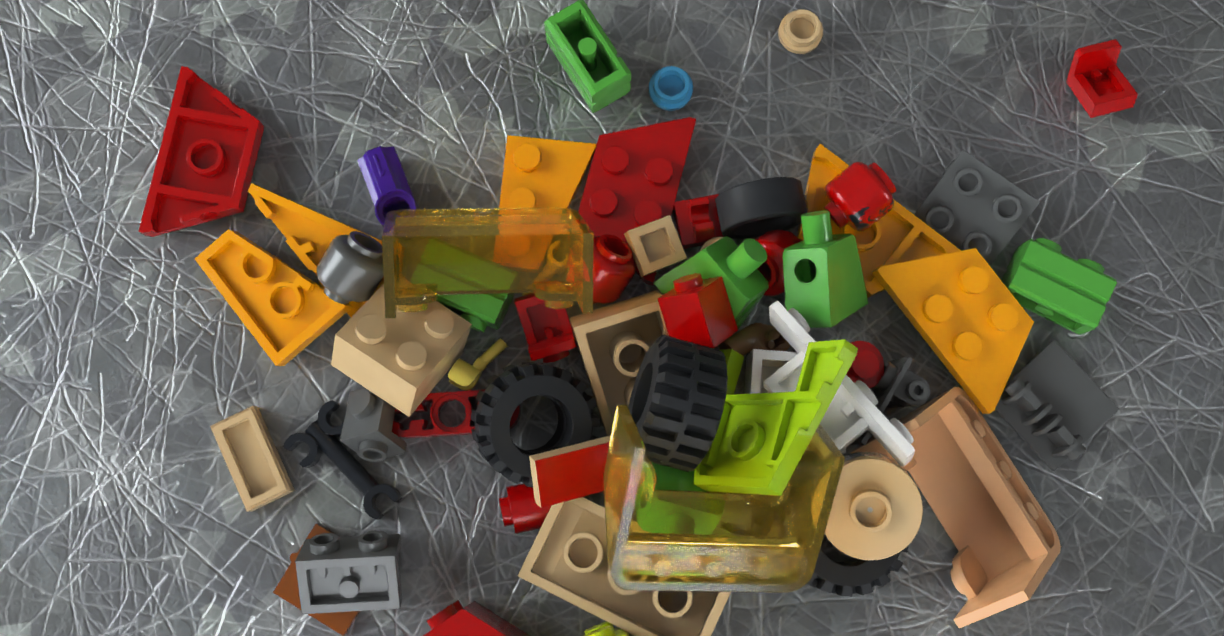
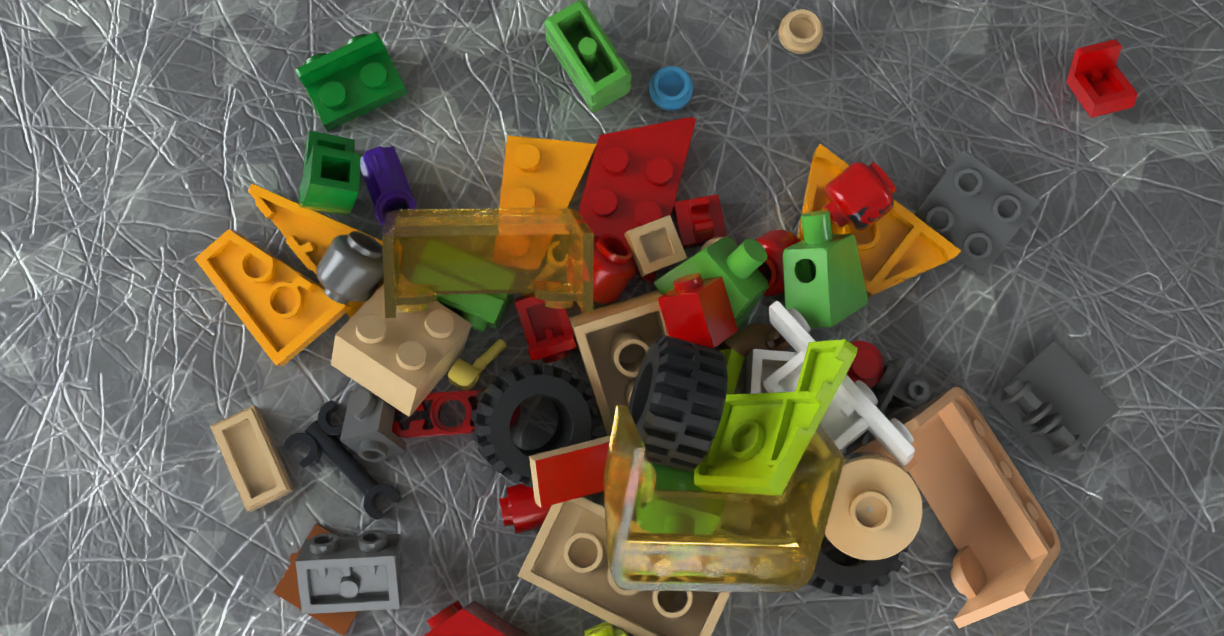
(202, 159): red wing -> none
(329, 174): none -> green brick
(351, 80): none -> green bracket
(760, 207): black tyre -> none
(963, 318): light orange wing -> none
(1058, 286): bright green brick -> none

